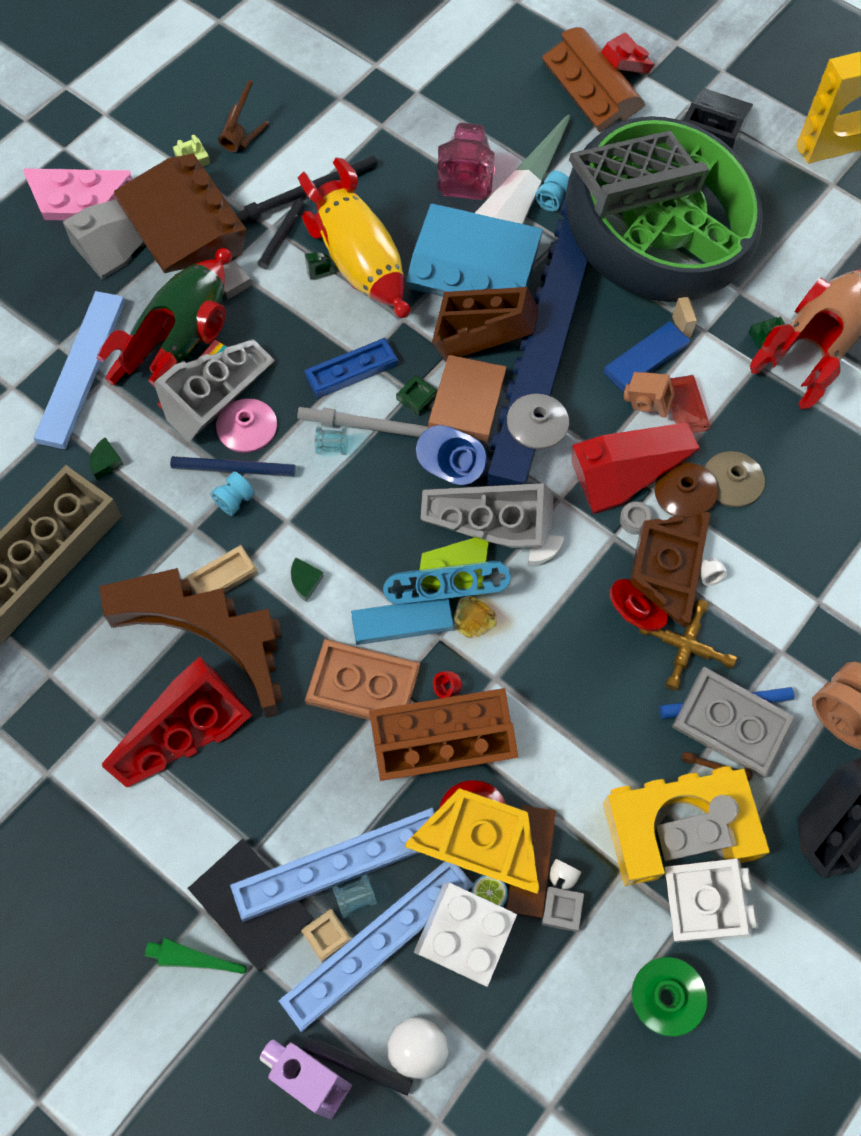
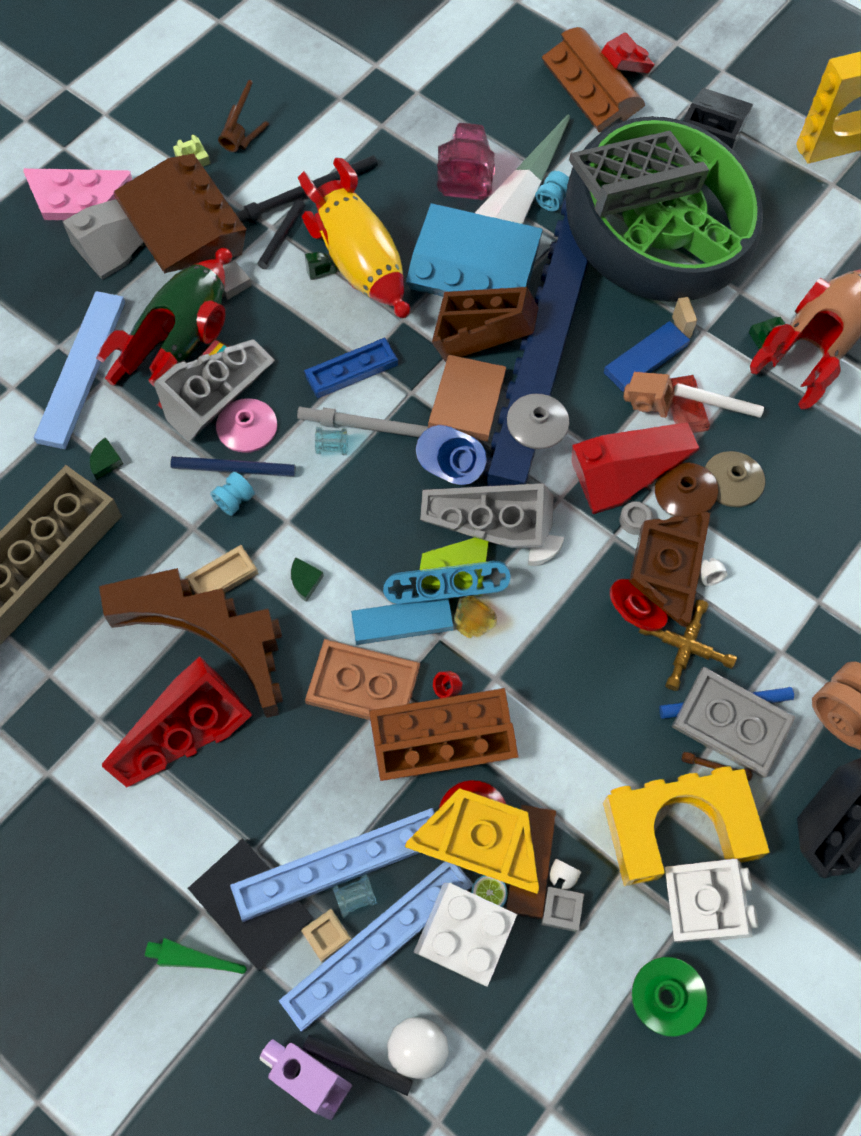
(417, 395): dark green tile -> none
(701, 832): light grey hinge -> none
(718, 400): none -> white bar

